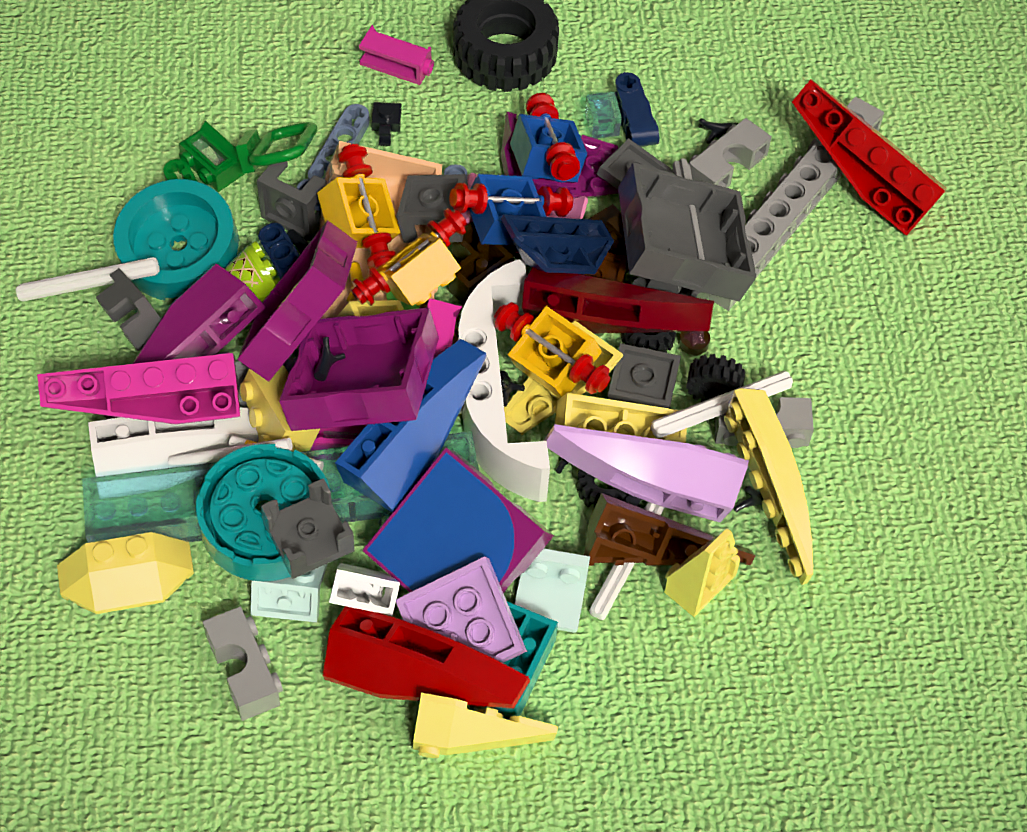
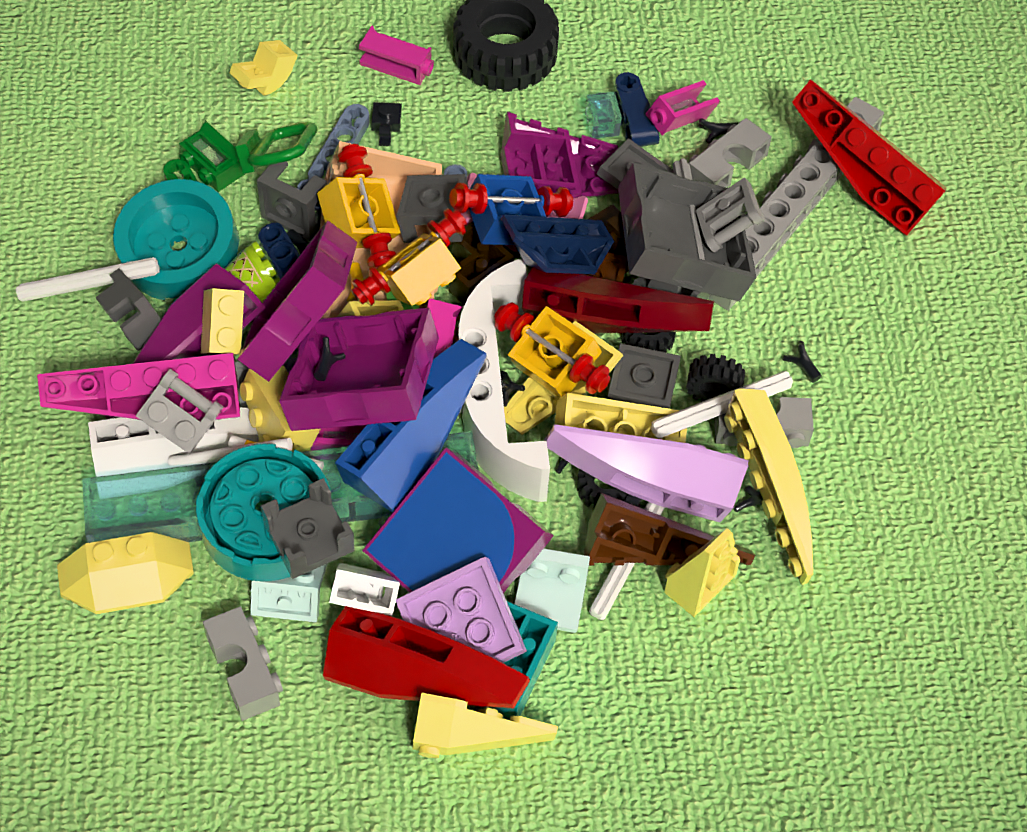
(172, 420): none -> light grey plate
(222, 321): none -> light yellow brick
(268, 69): none -> light yellow brick
(546, 144): blue brick -> none
(680, 108): none -> dark pink window
(694, 342): dark brown tile -> none
(726, 208): none -> light grey plate
(804, 362): none -> black bar

